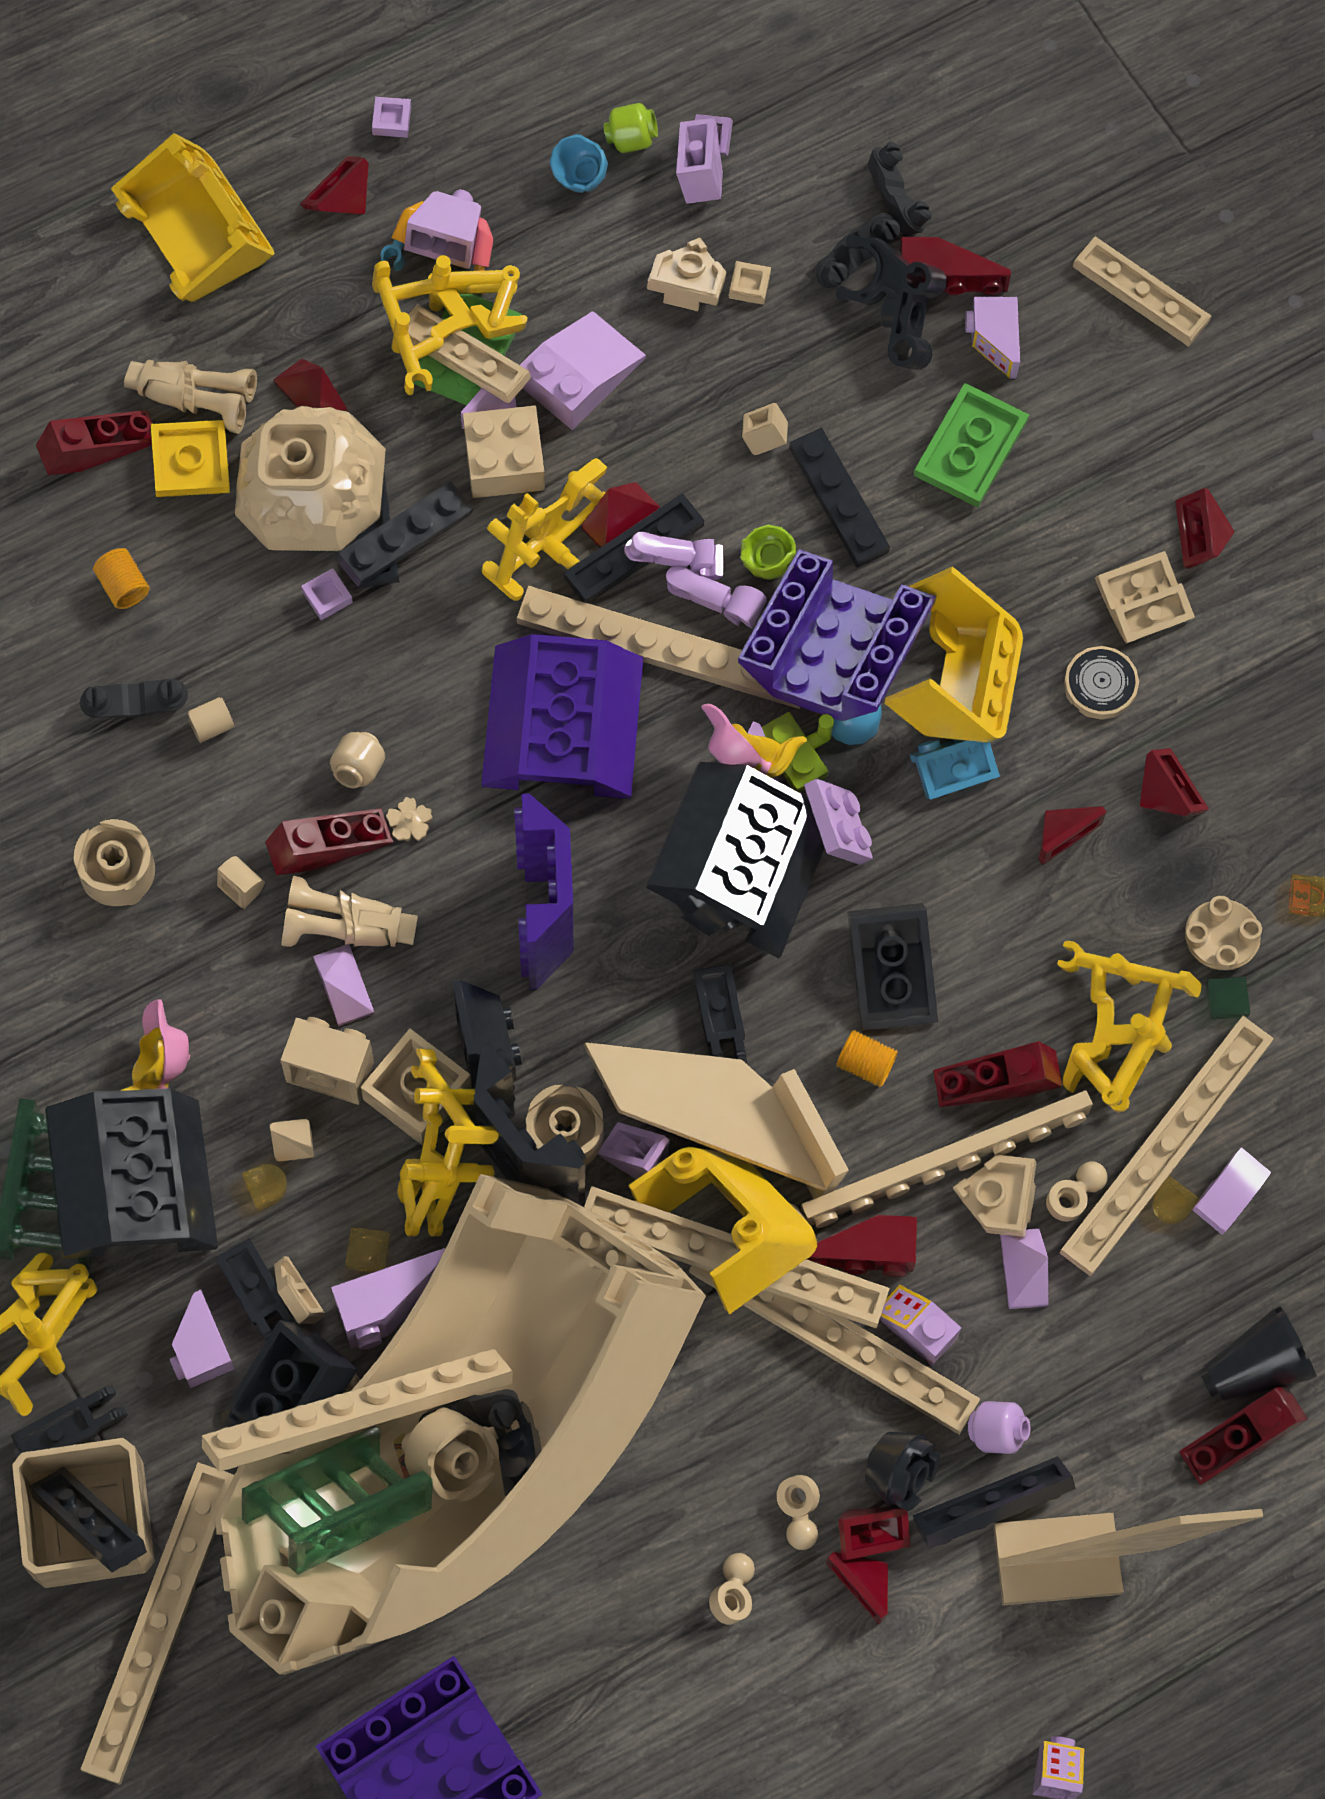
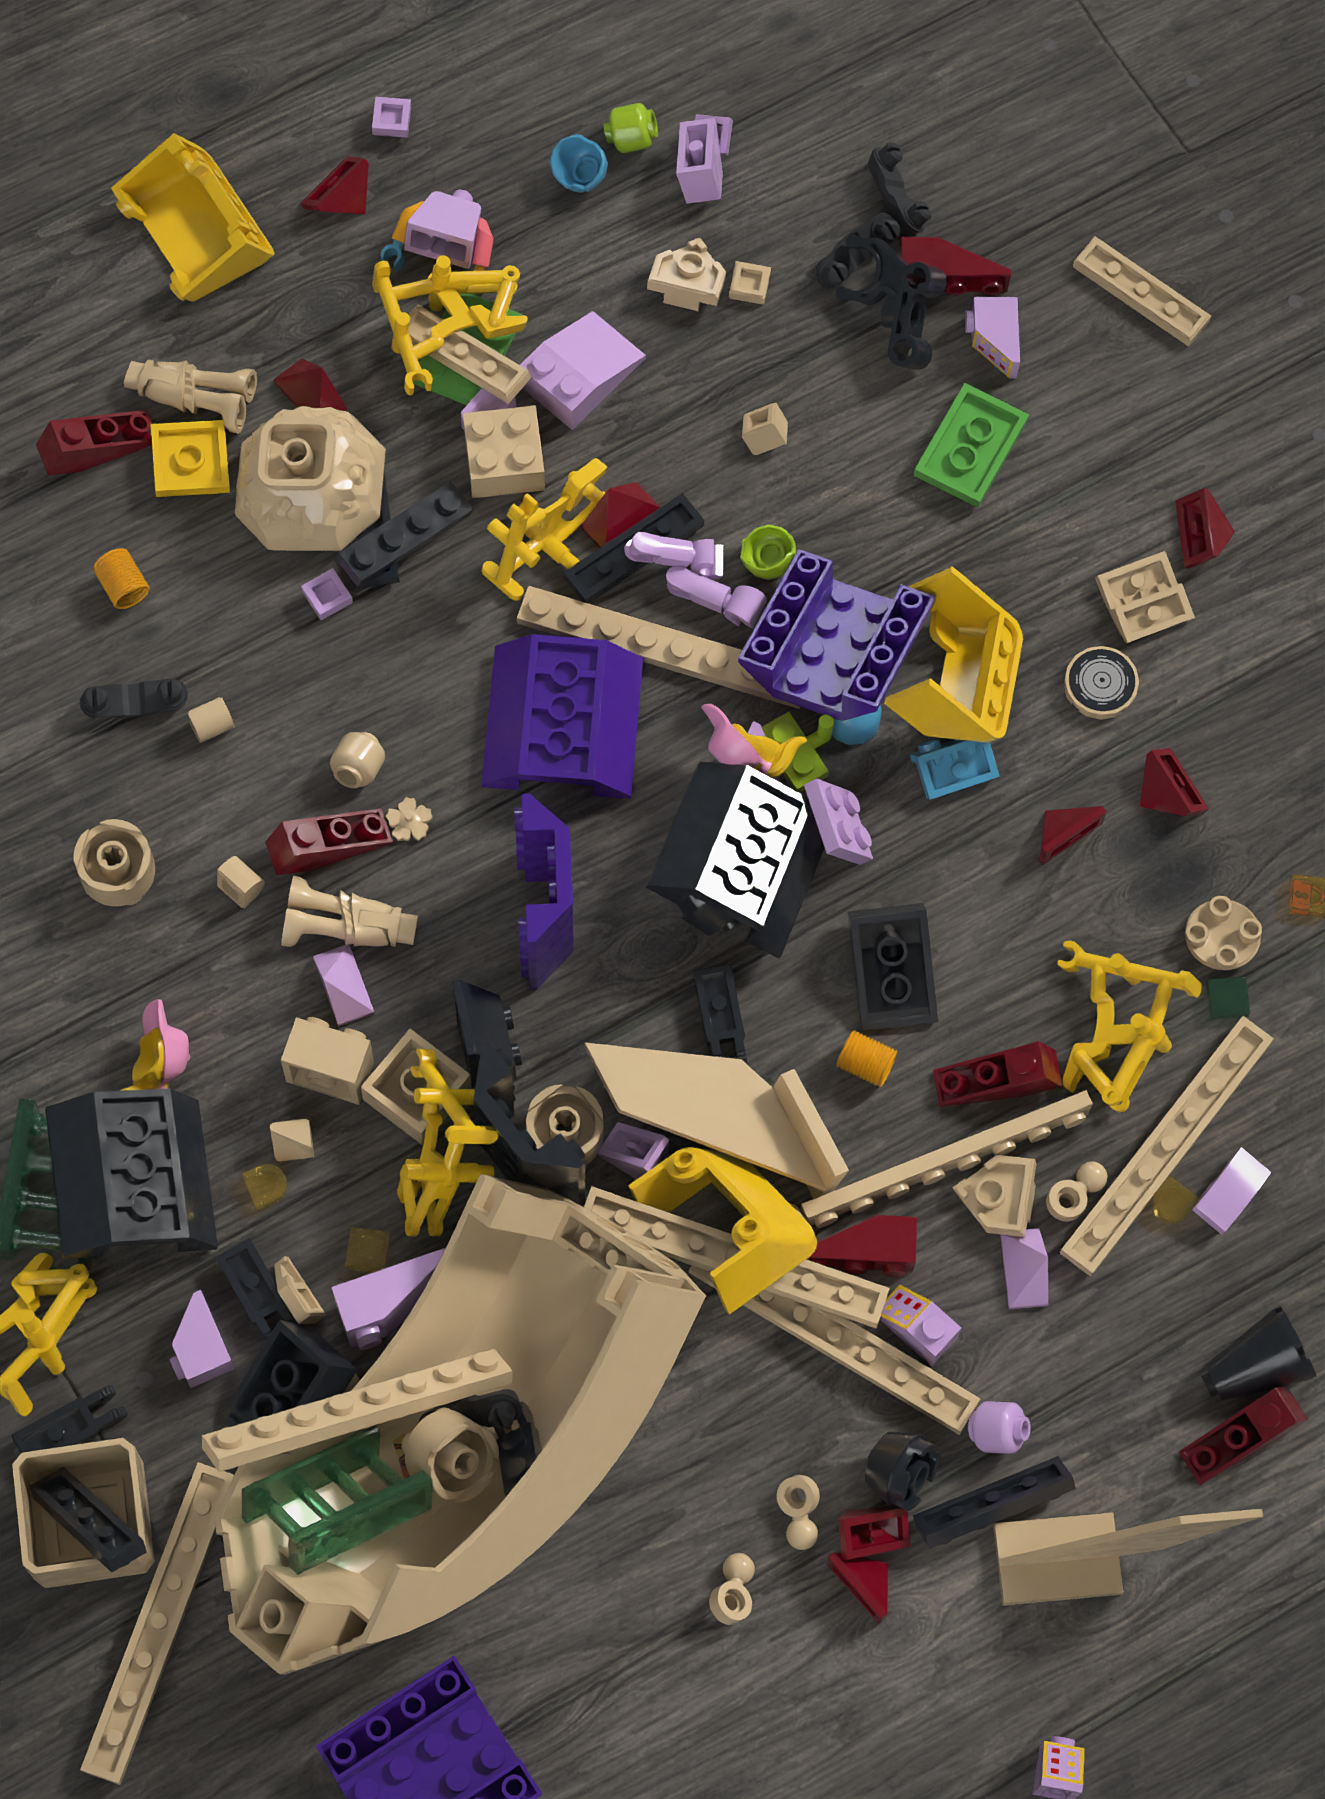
(839, 497): black plate -> none

